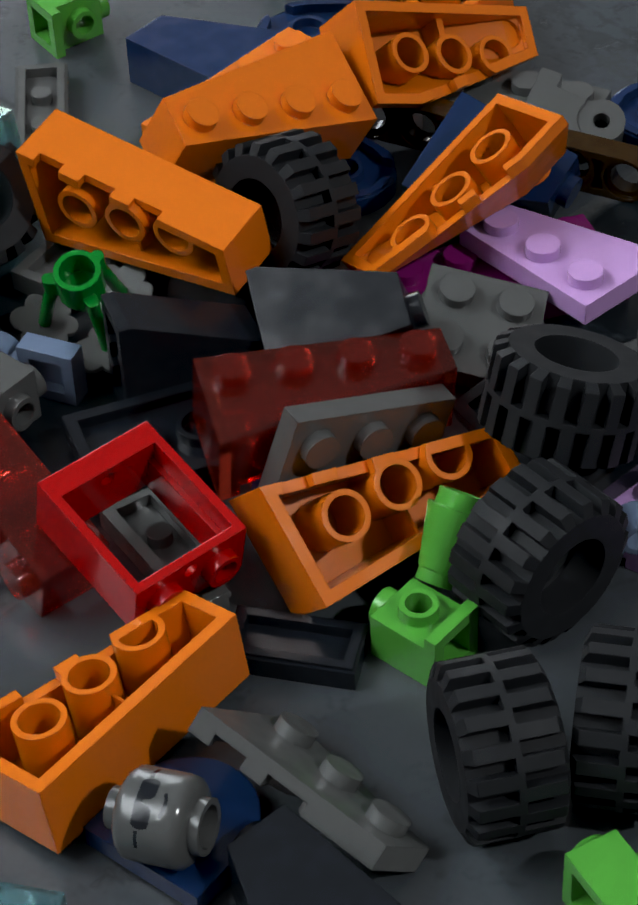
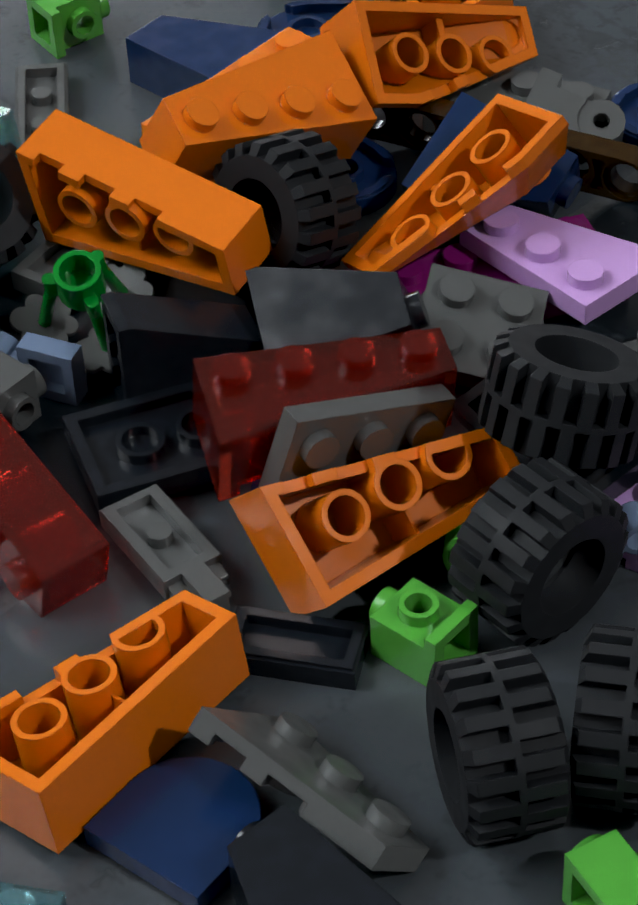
(114, 473): red window -> none
(162, 817): dark grey head -> none
(441, 526): bright green cone -> none

